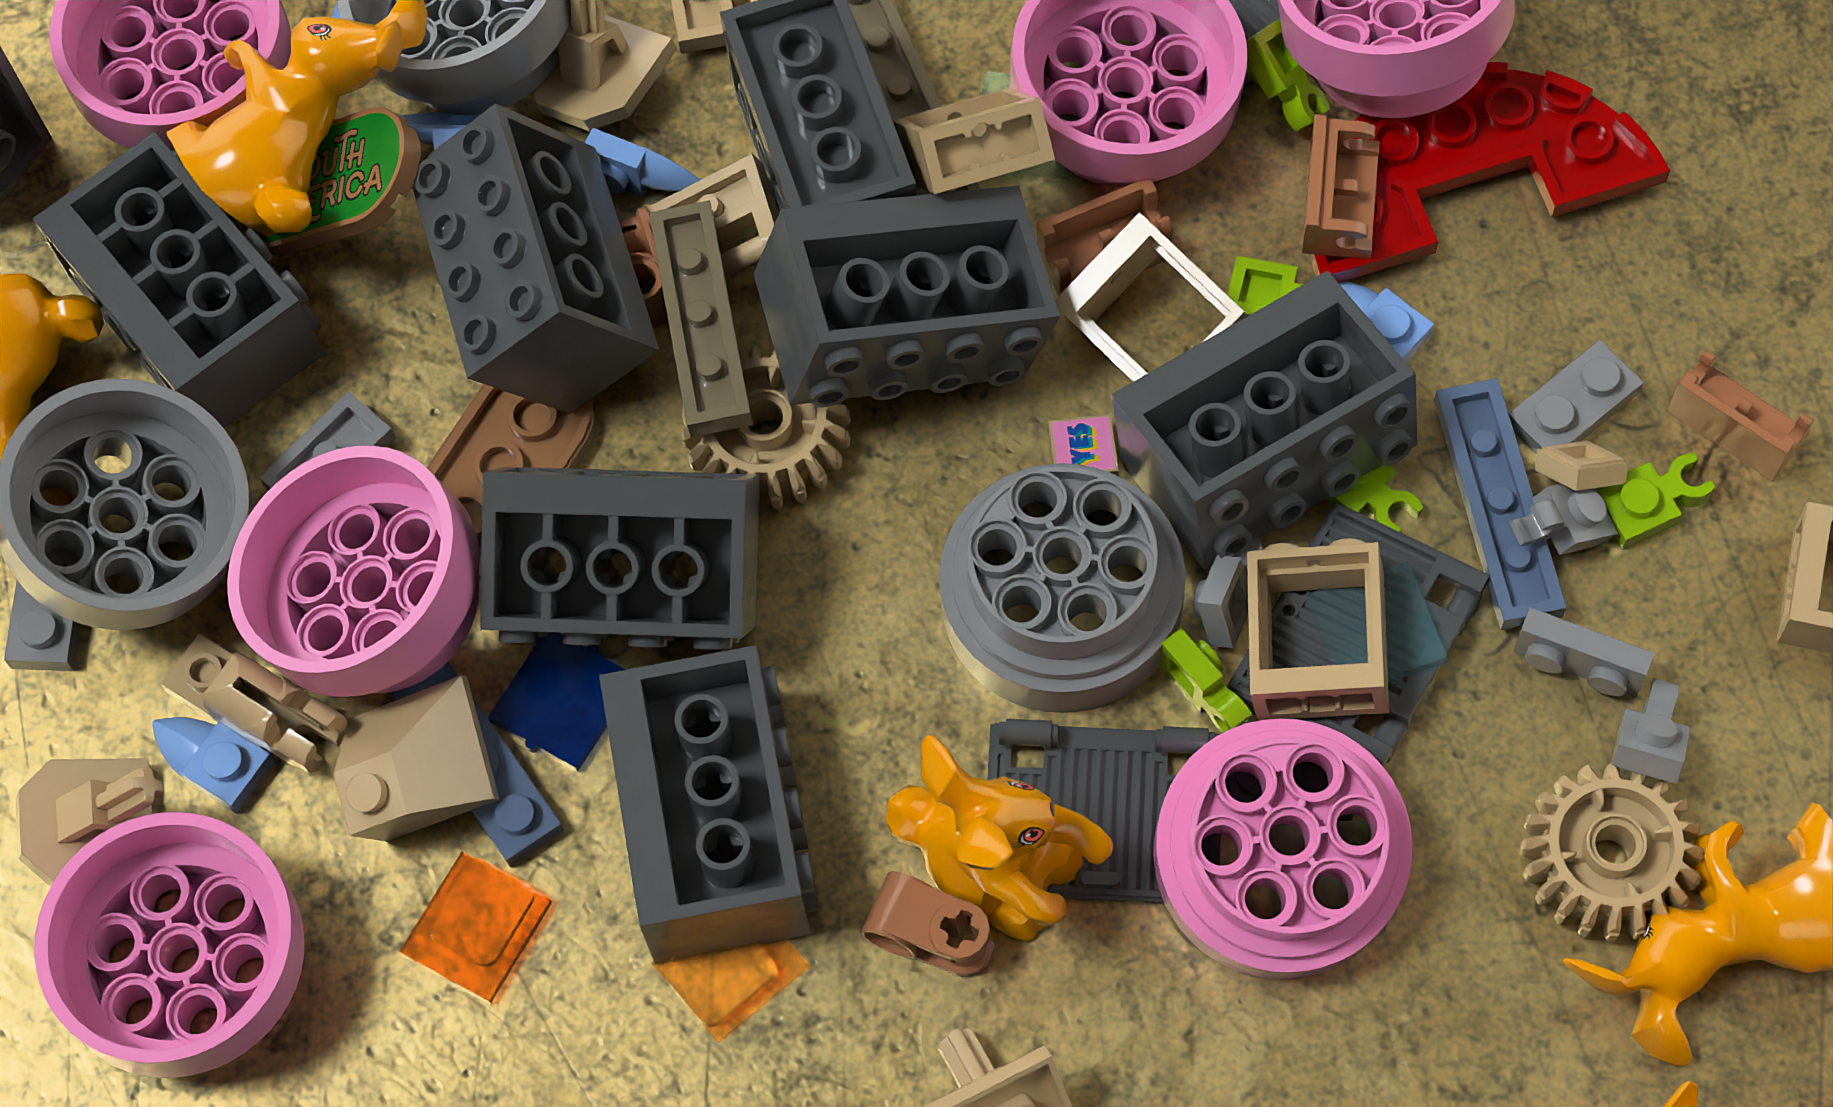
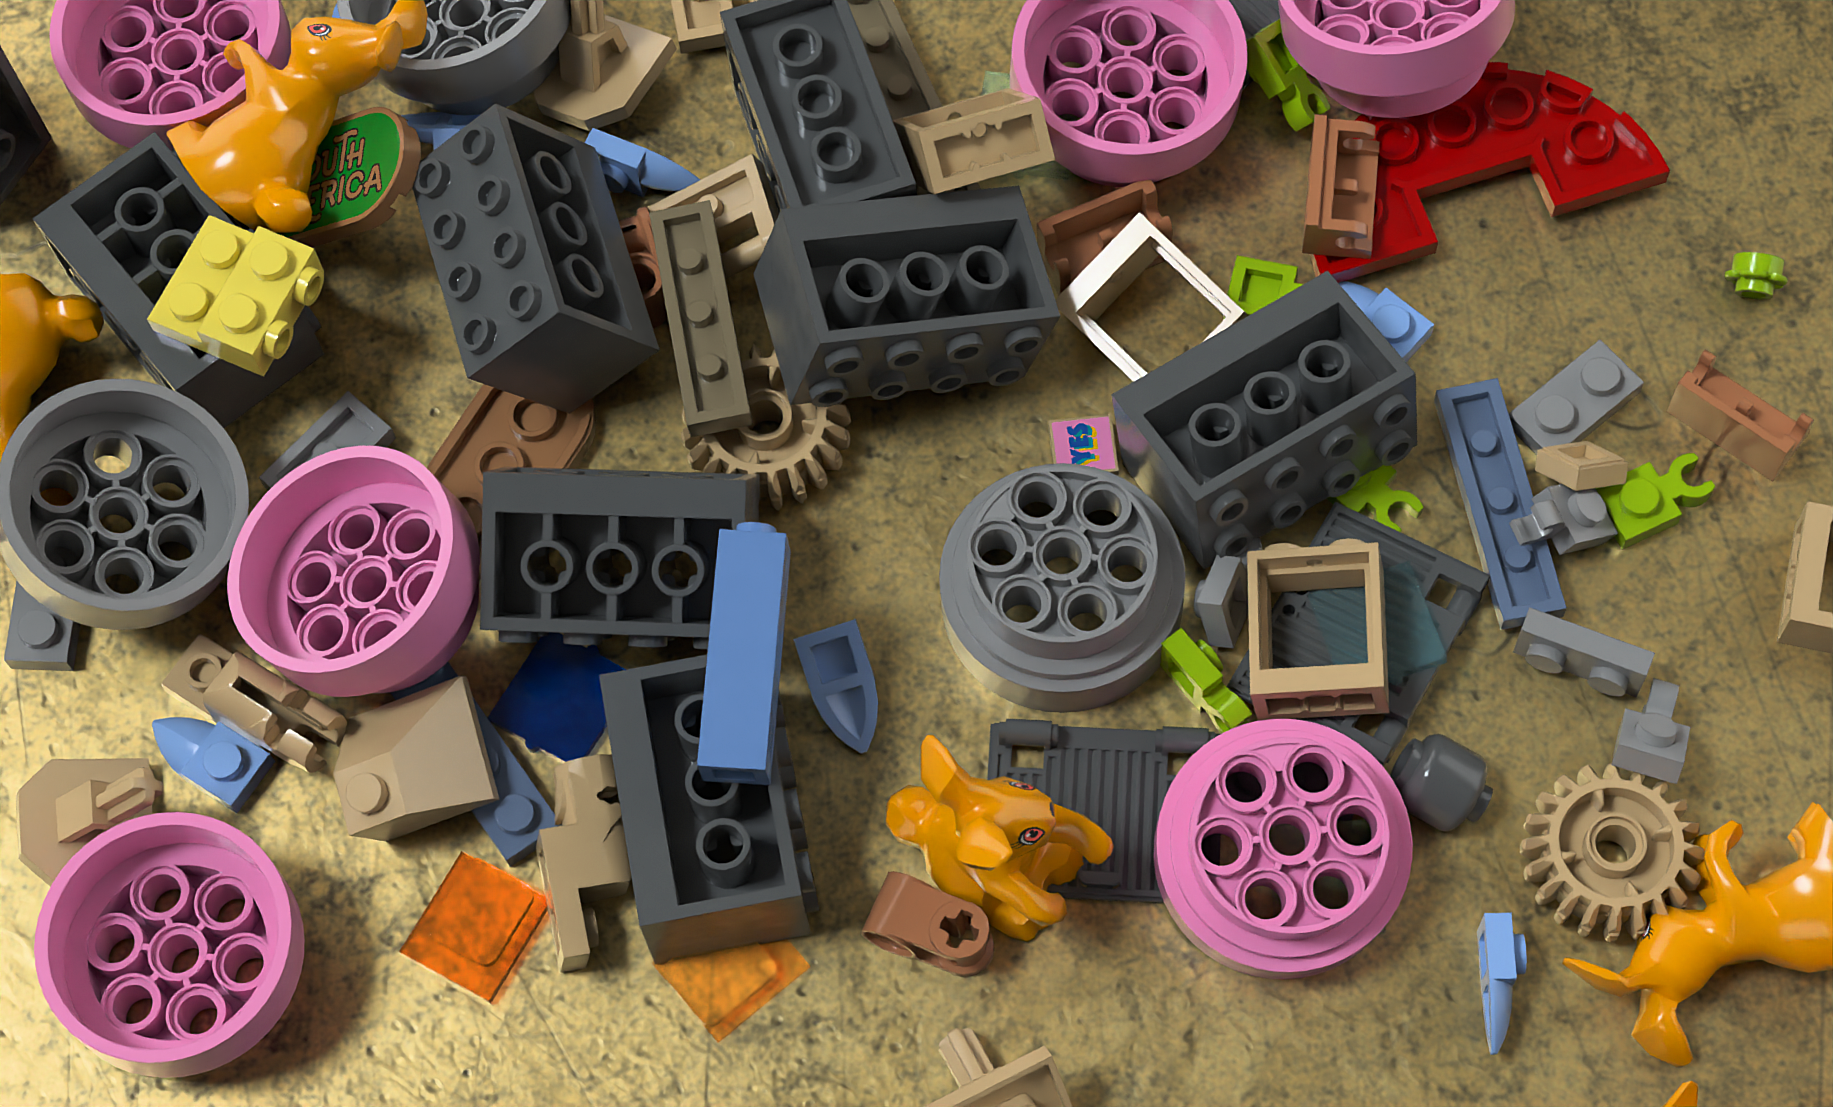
(239, 294): none -> light yellow plate
(582, 857): none -> tan plate
(744, 655): none -> medium blue brick
(841, 682): none -> light blue plate
(1442, 782): none -> dark grey head
(1500, 960): none -> light blue plate
(1756, 274): none -> lime plate

